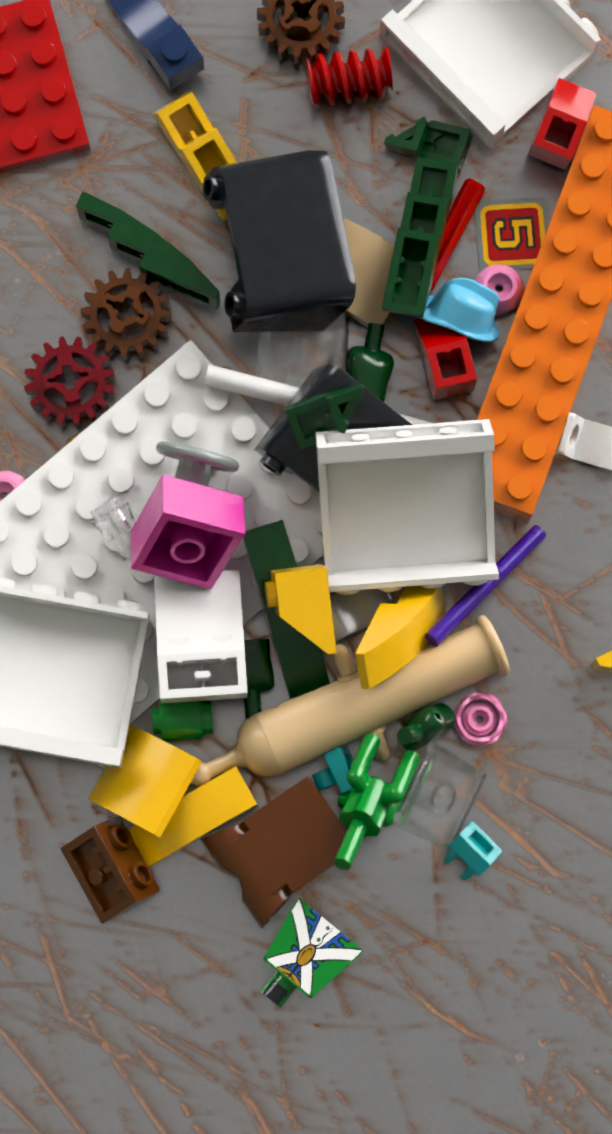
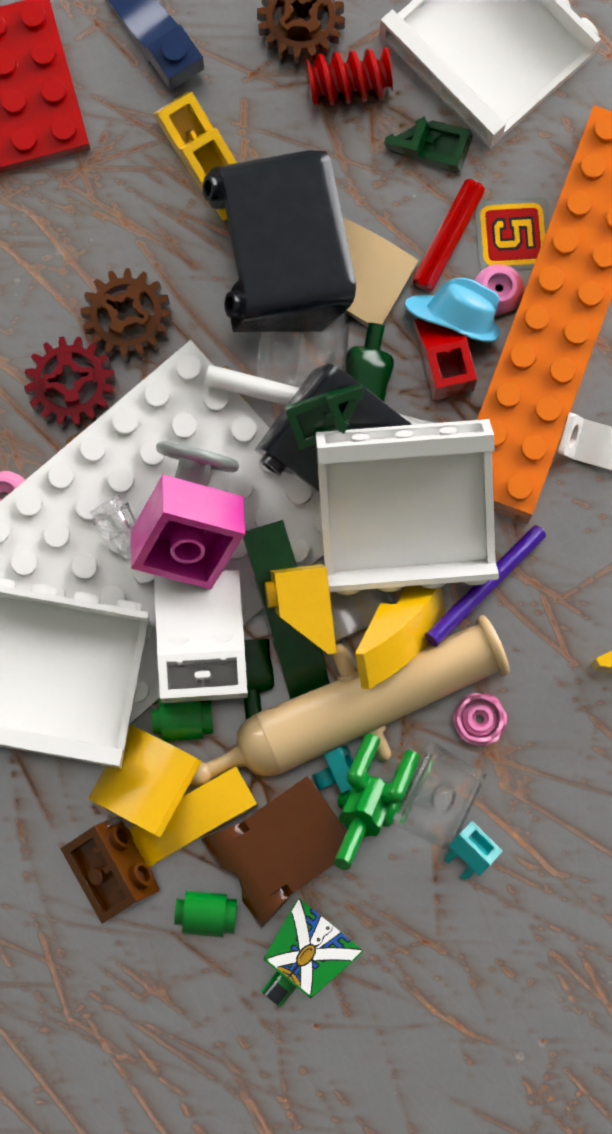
(157, 255): dark green slope -> none
(206, 914): none -> green brick
(420, 237): dark green slope -> none
(426, 726): dark green piece -> none
(562, 124): red slope -> none

